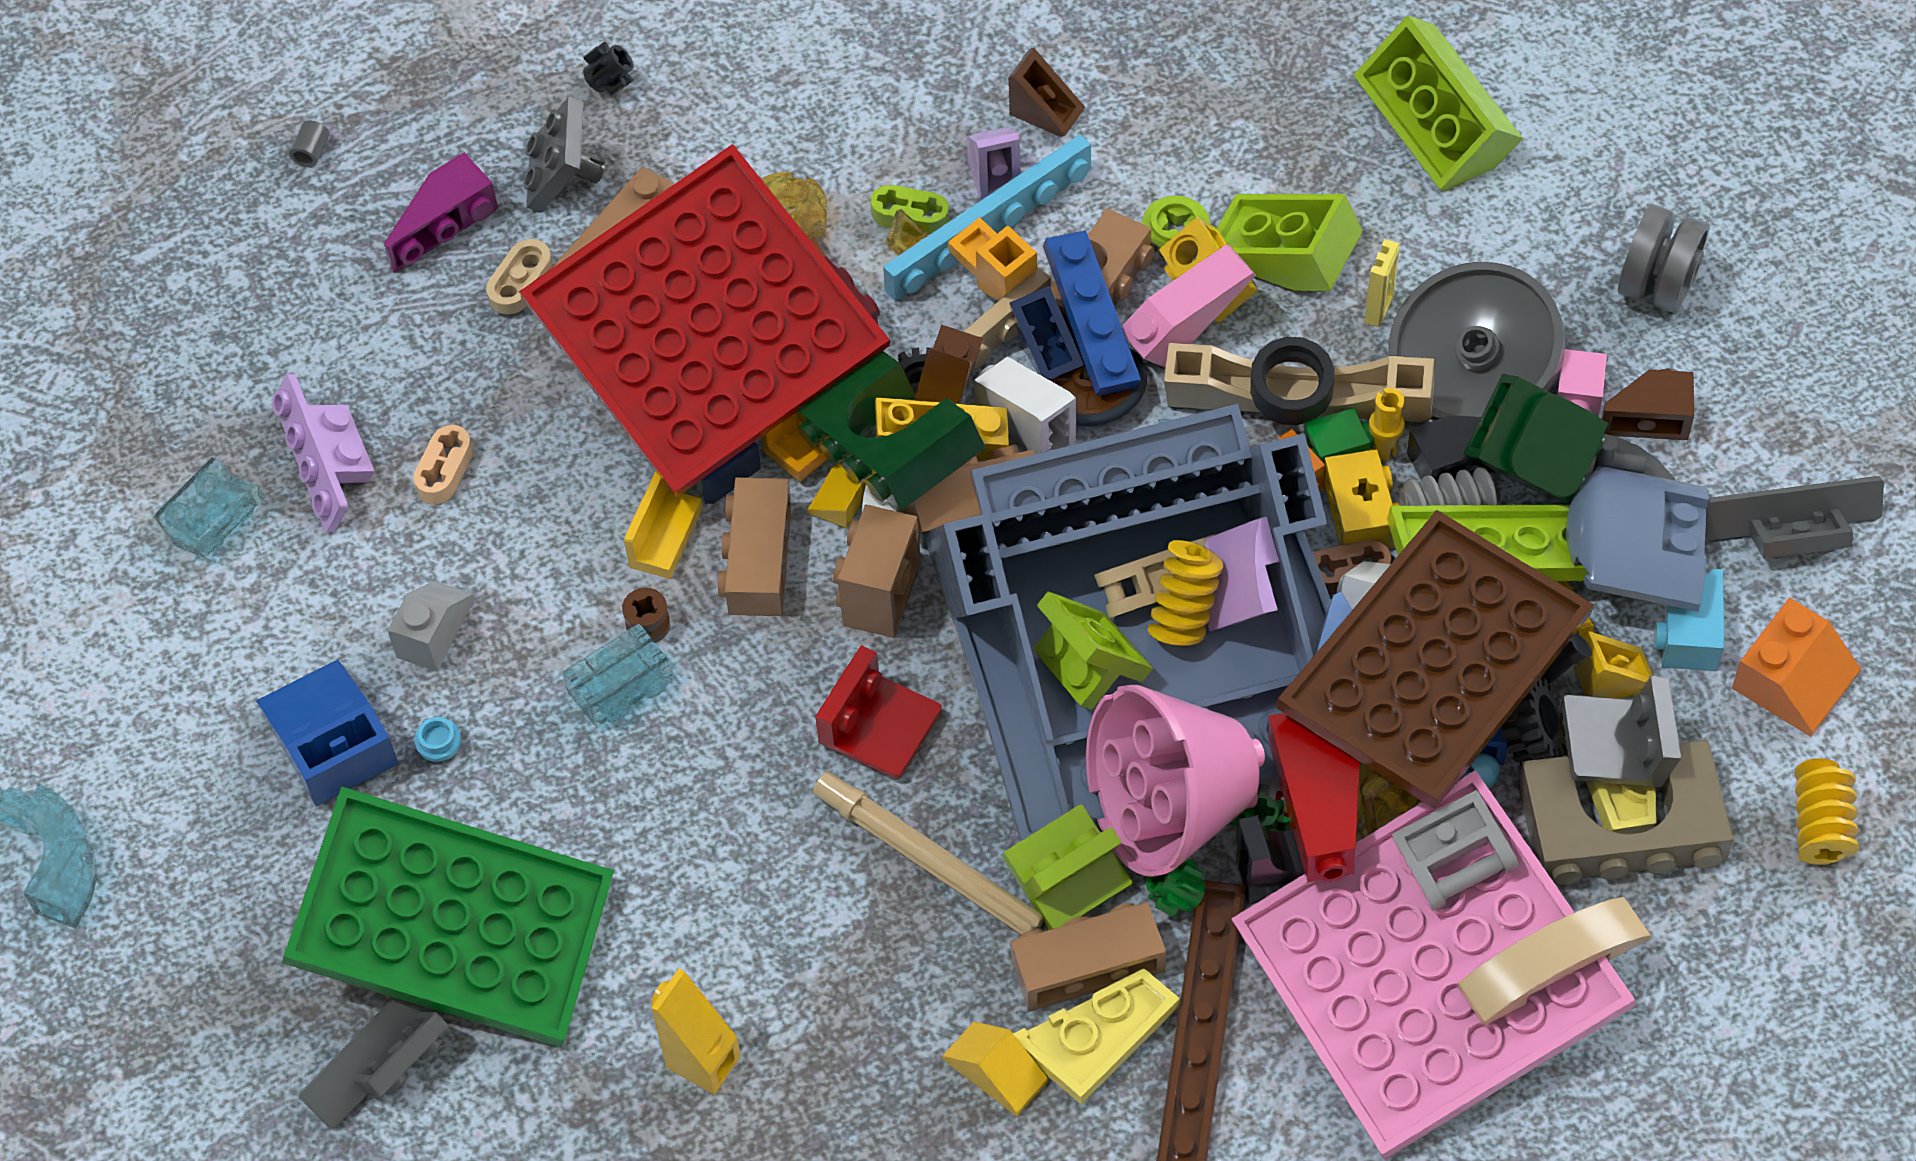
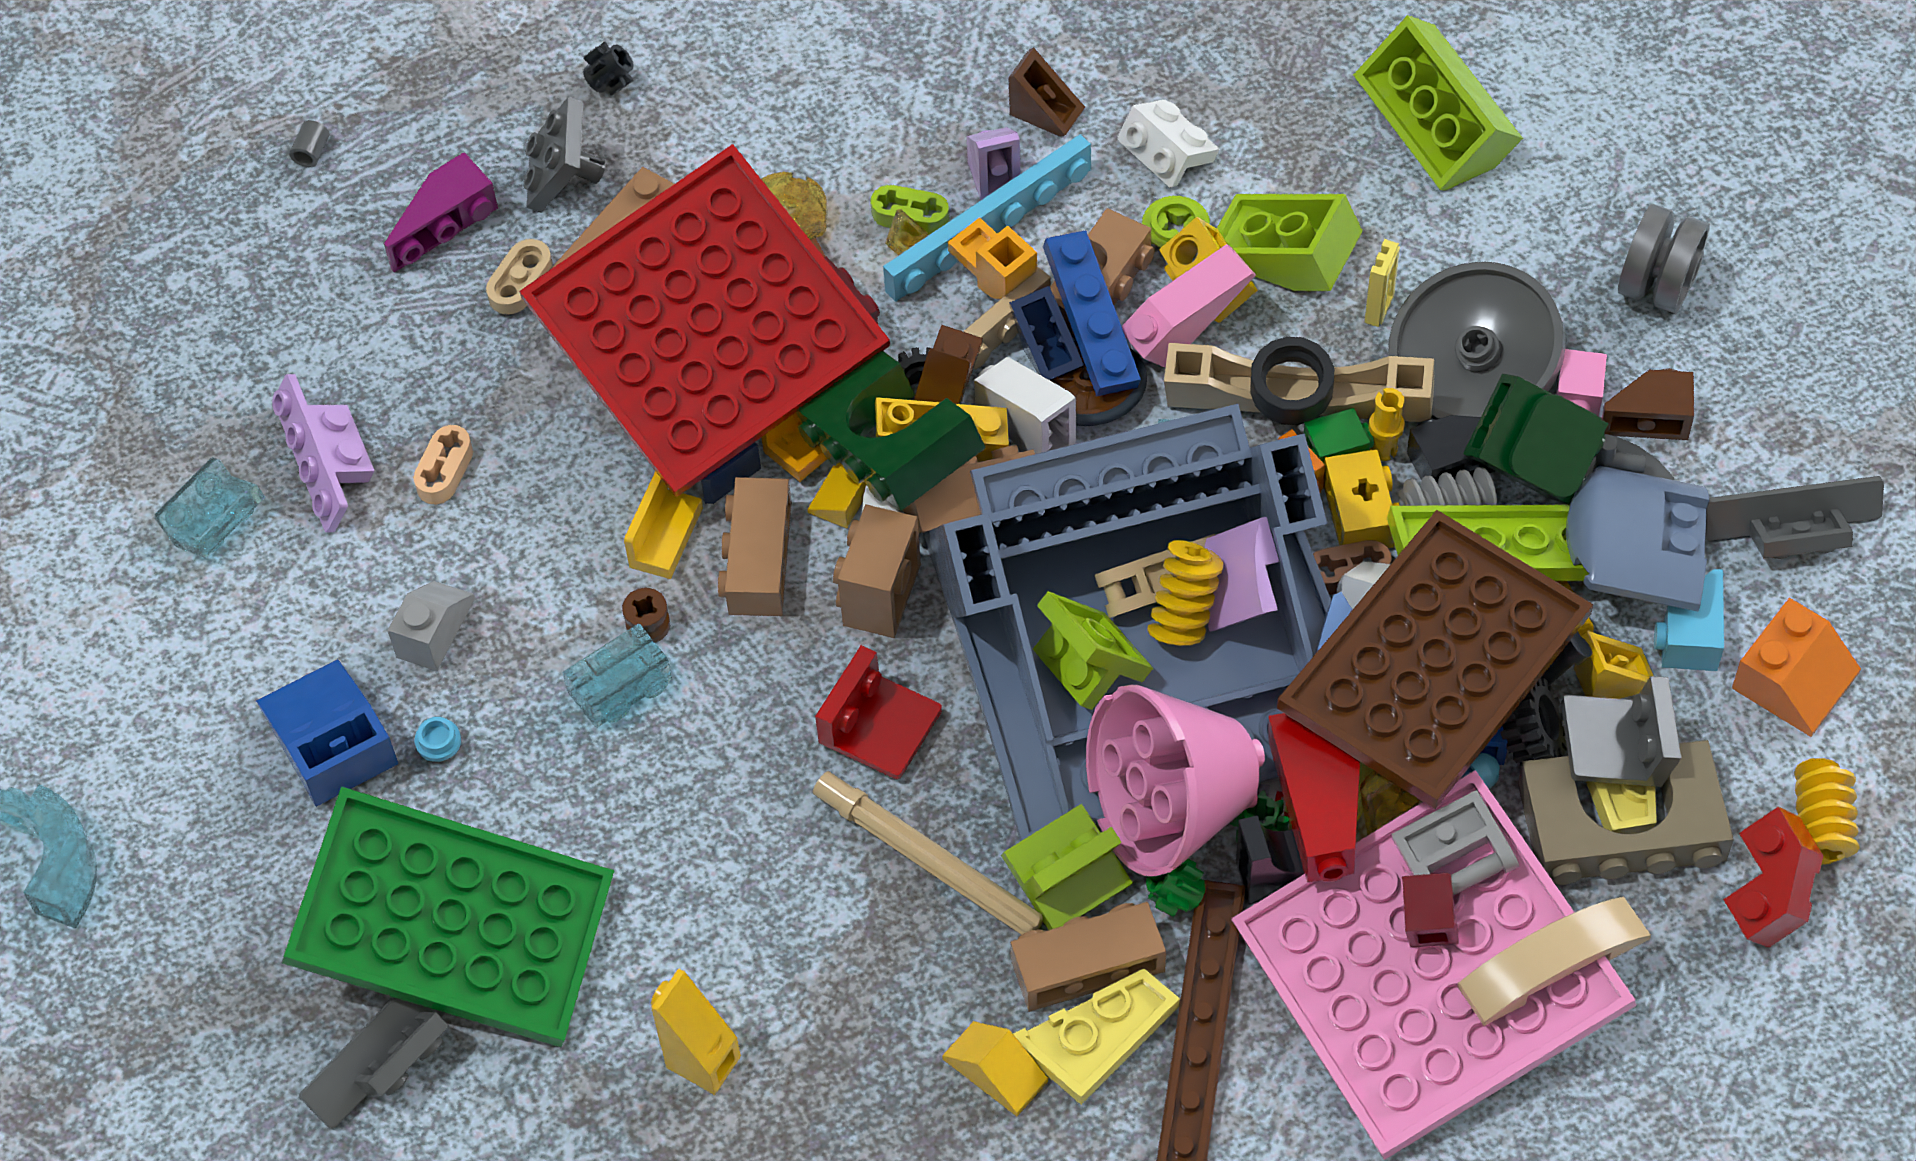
(1165, 140): none -> white bracket
(1429, 910): none -> dark red panel
(1780, 896): none -> red brick

